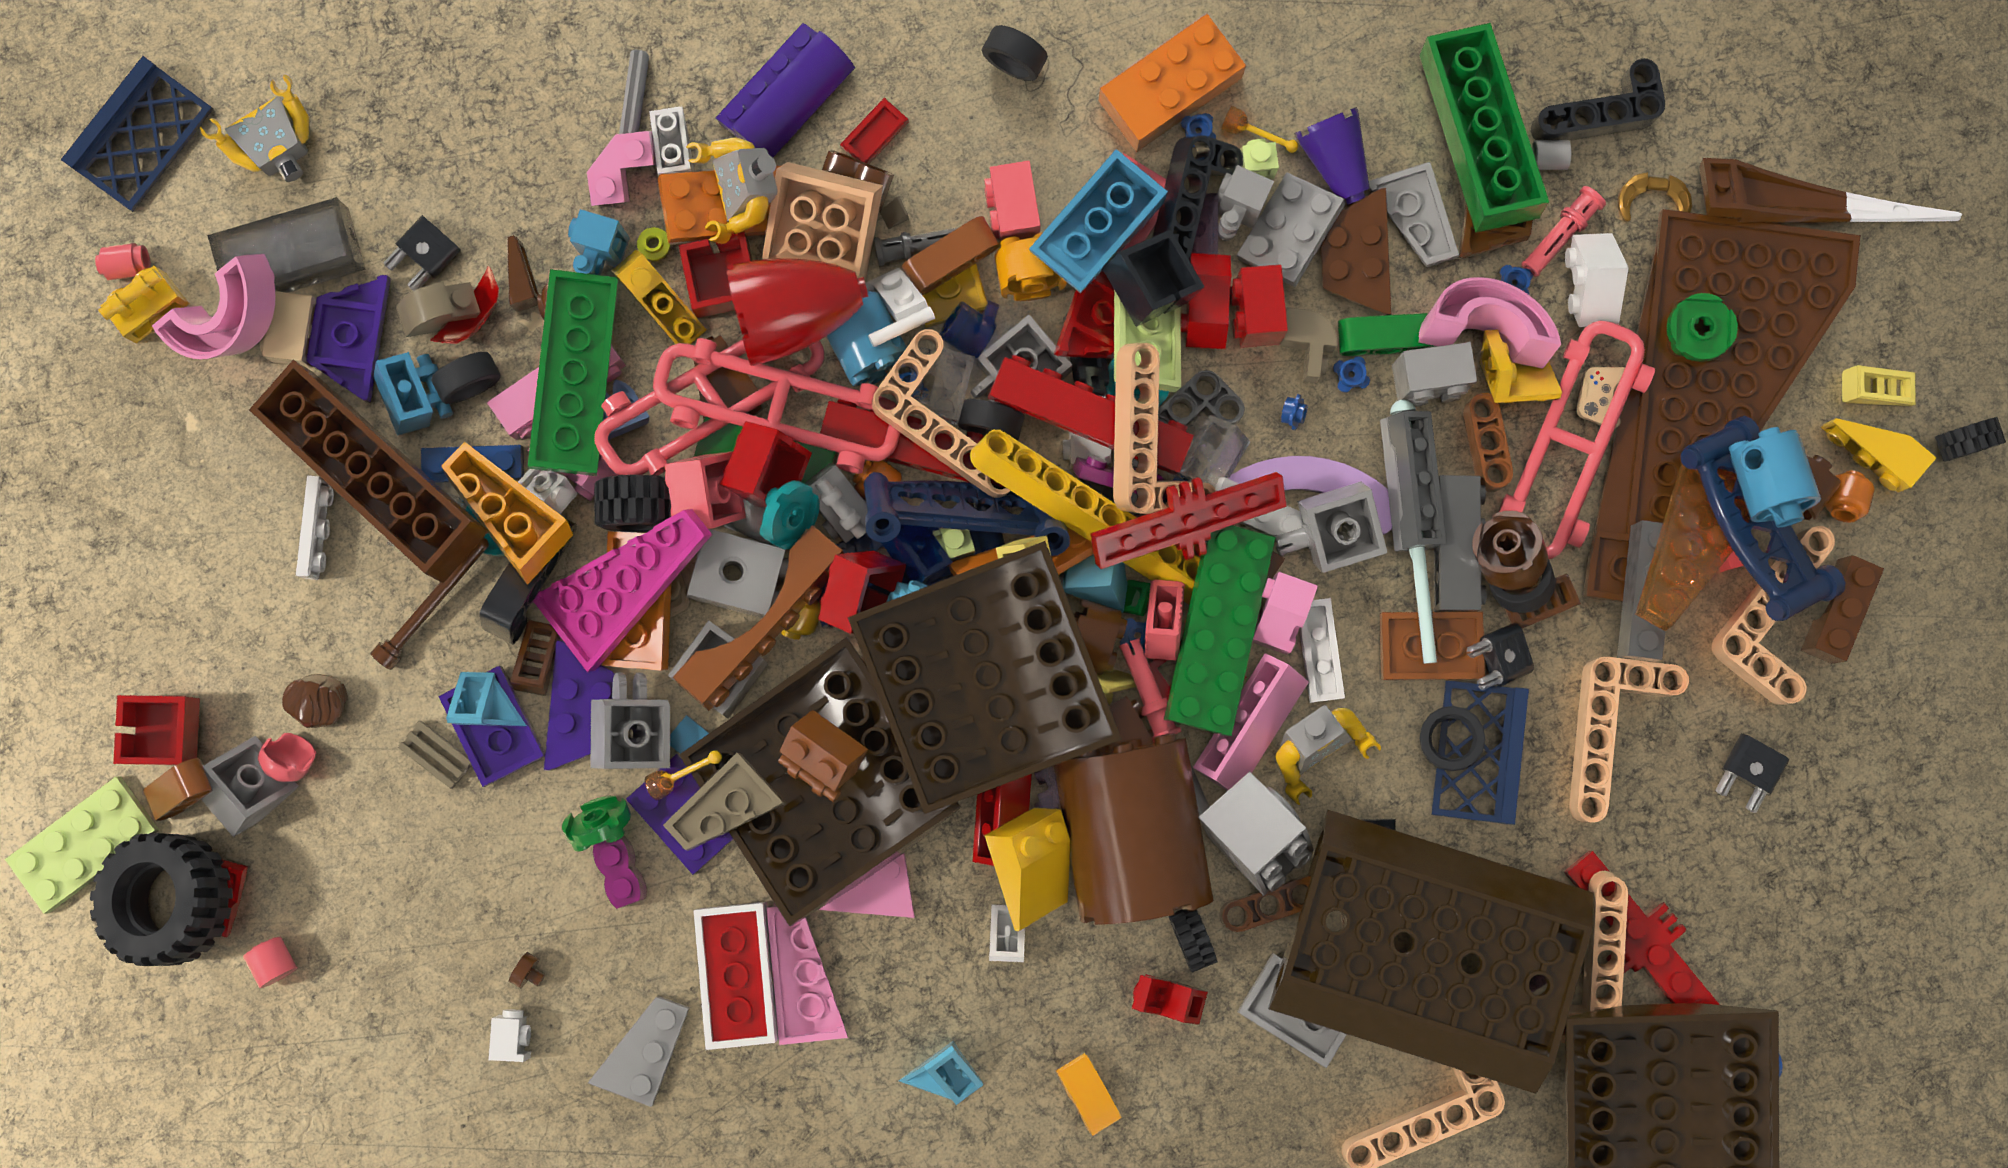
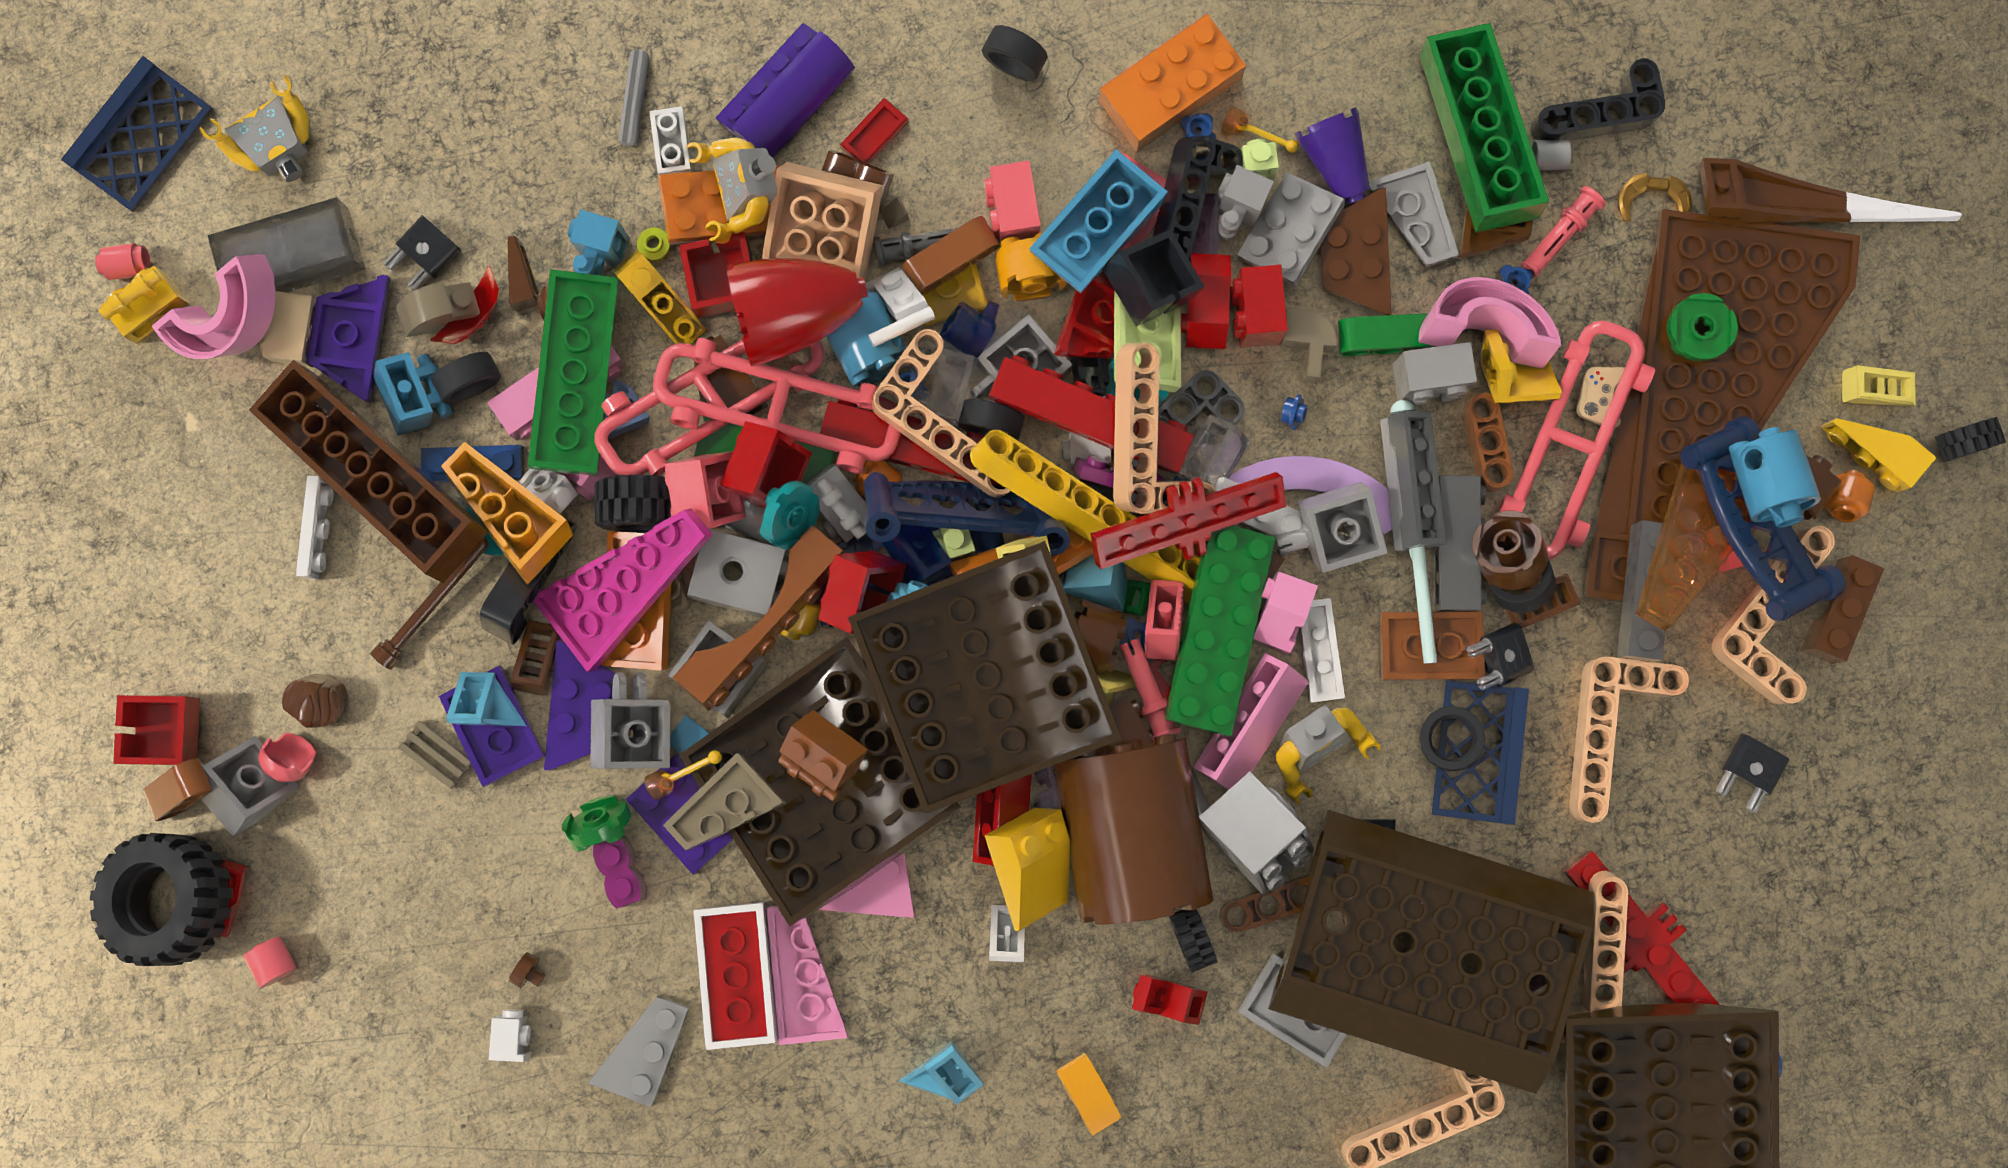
(74, 846): yellowish green plate -> none
(608, 173): bright pink brick -> none
(1354, 365): blue plate -> none
(1598, 278): white brick -> none

